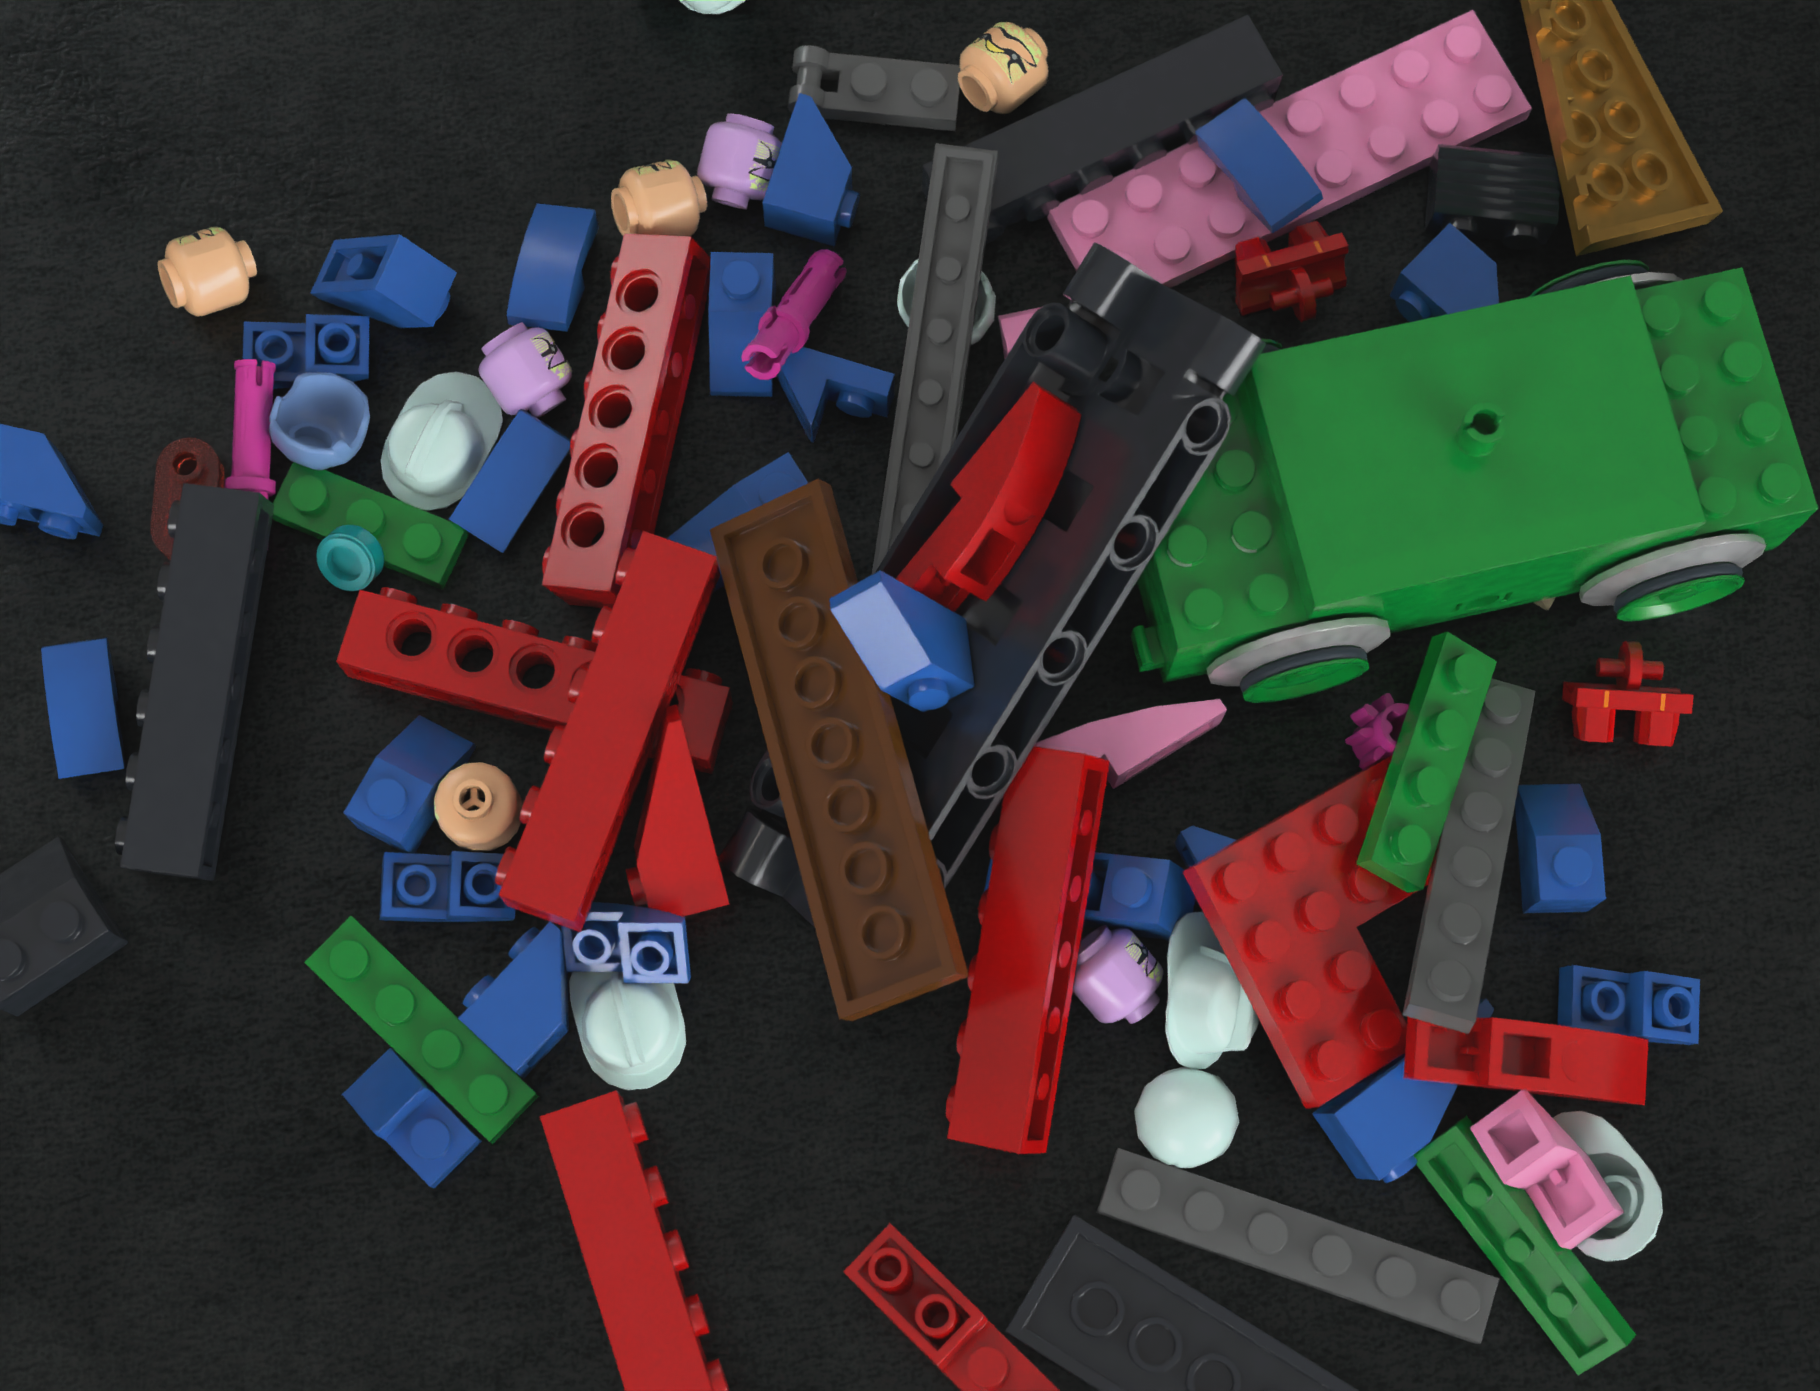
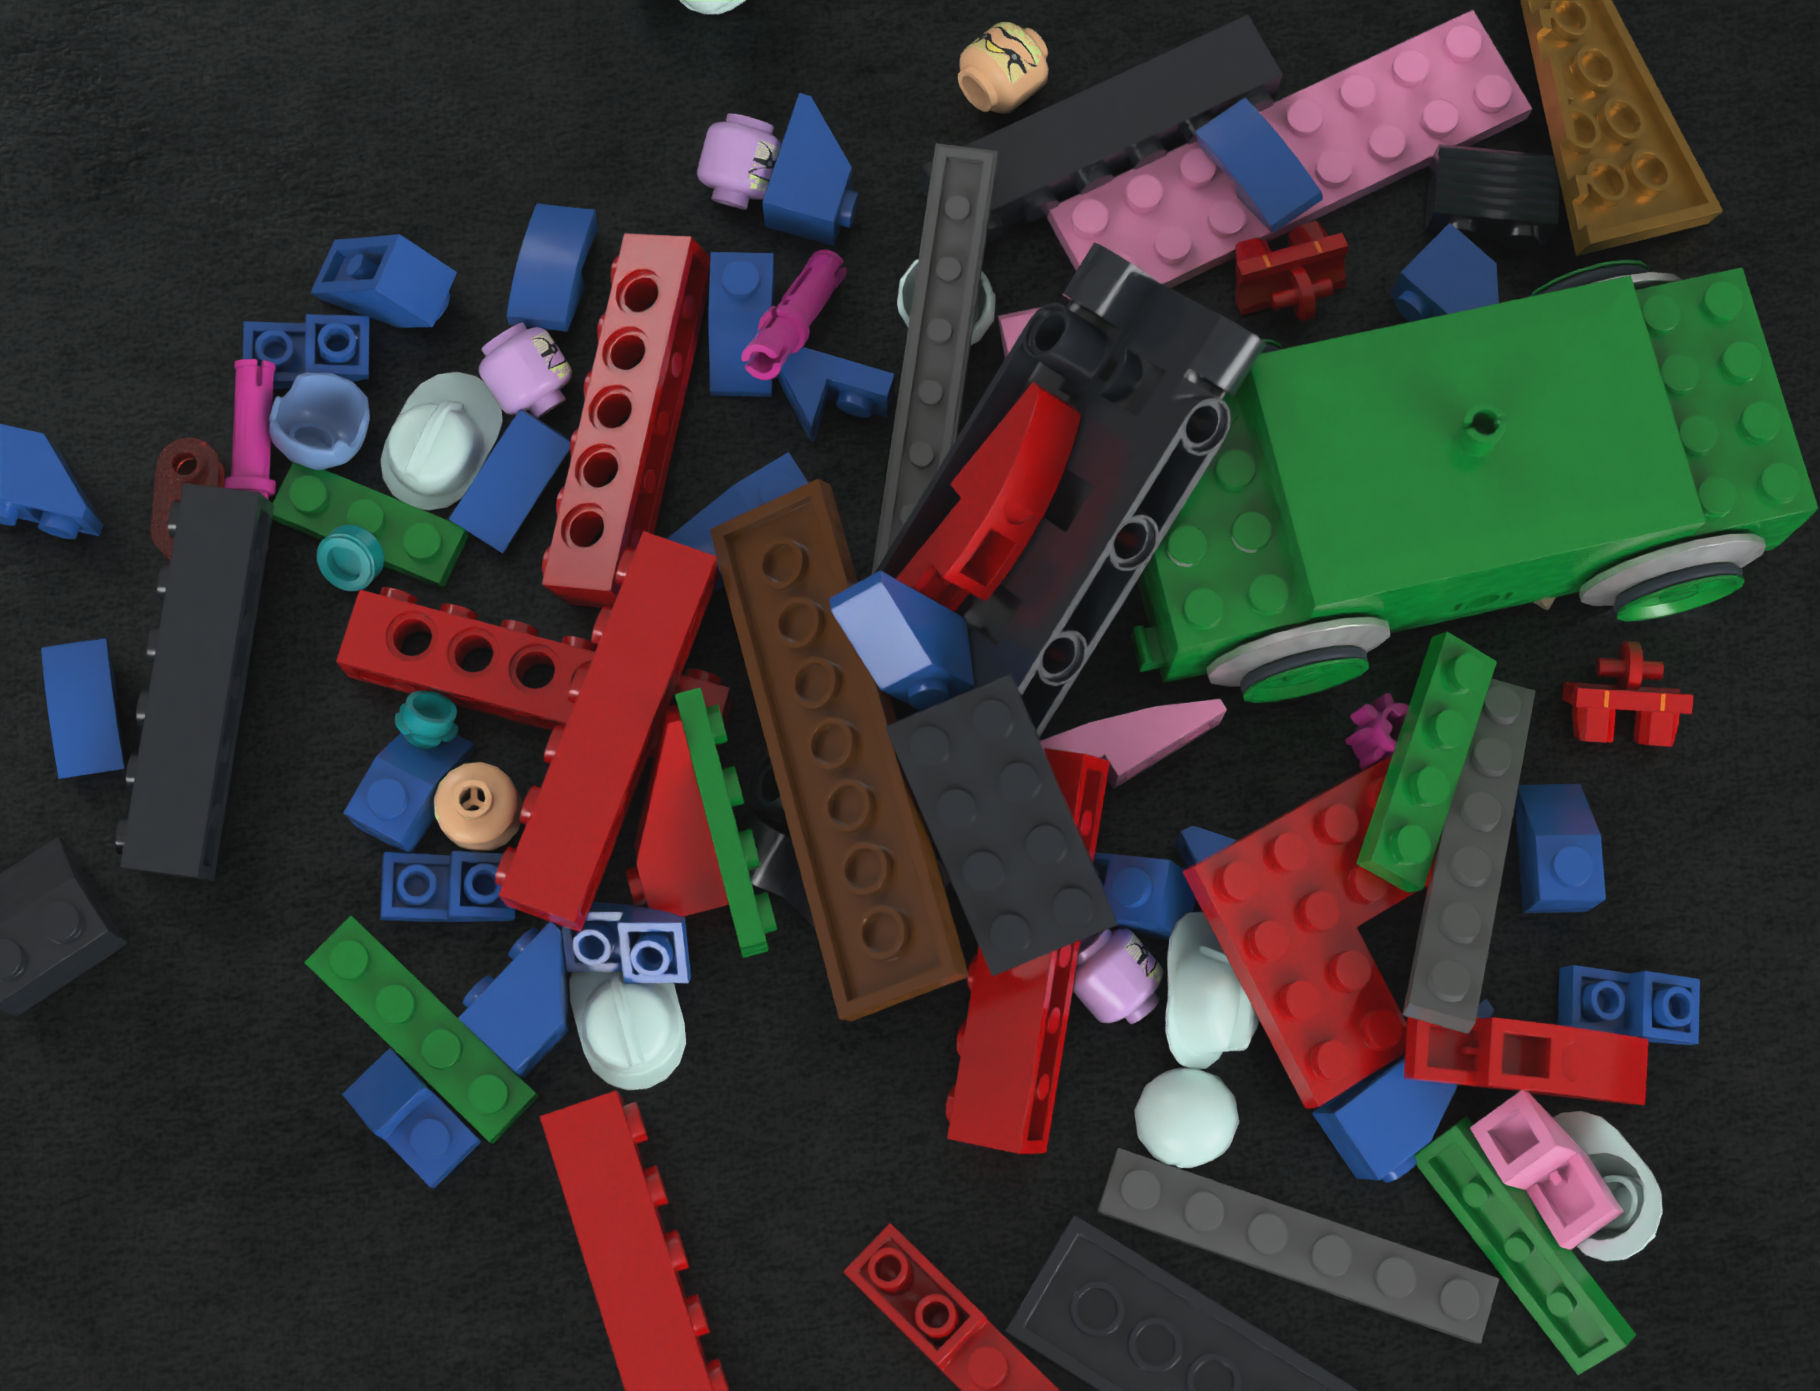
(206, 271): light nougat head -> none
(427, 719): none -> teal plate
(658, 200): light nougat head -> none
(733, 849): none -> green plate
(878, 89): dark grey plate -> none
(1001, 824): none -> black plate

